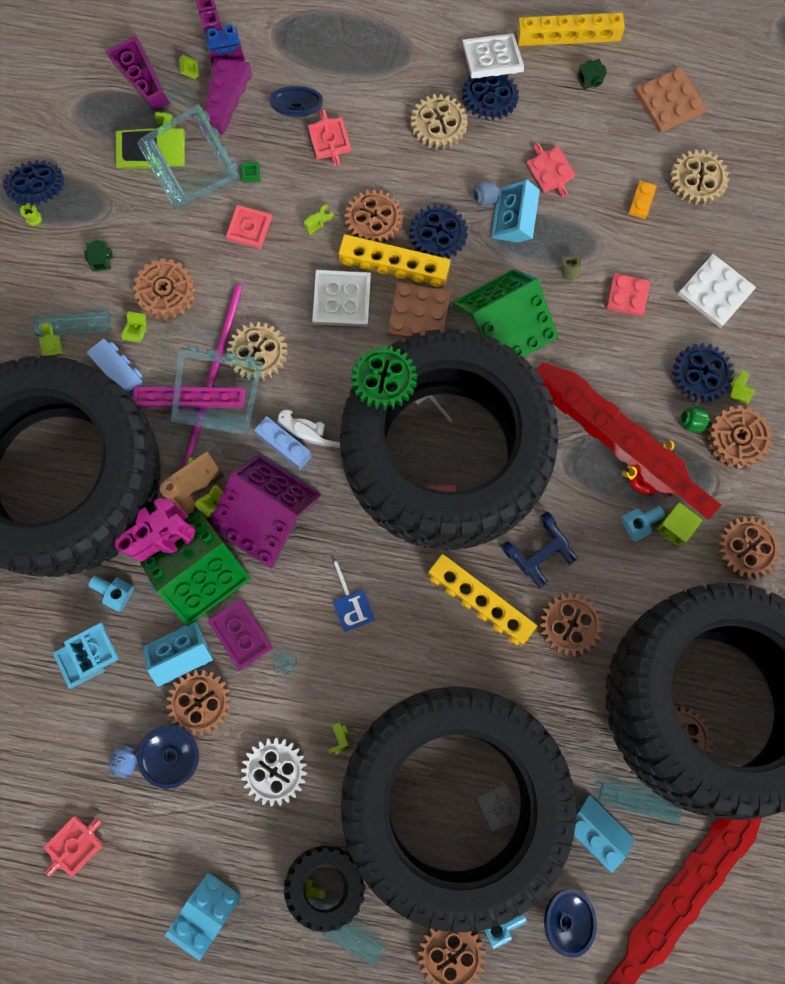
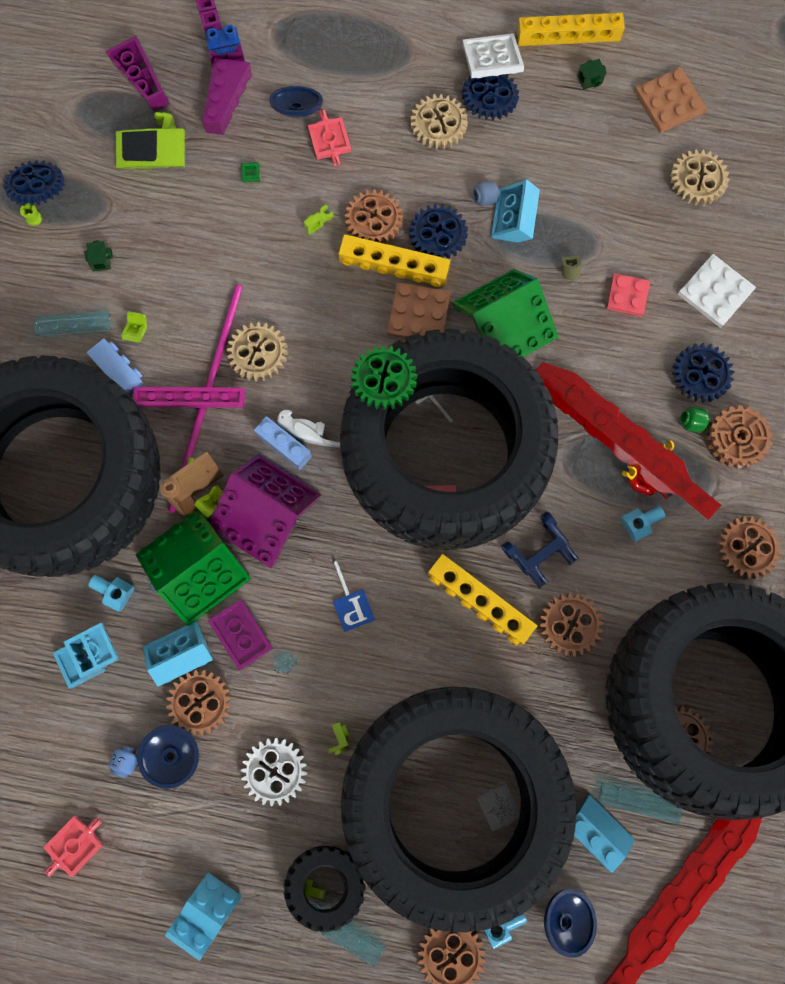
(50, 343): lime plate -> none
(156, 531): dark pink connector -> none
(162, 169): clear light blue windscreen -> none
(165, 303): nougat piece -> none
(188, 67): lime plate -> none
(210, 420): clear light blue windscreen -> none
(249, 227): coral plate -> none
(341, 298): white plate -> none
(550, 170): coral plate -> none
(642, 199): light orange plate -> none
(678, 524): lime head -> none
(740, 391): lime bracket -> none

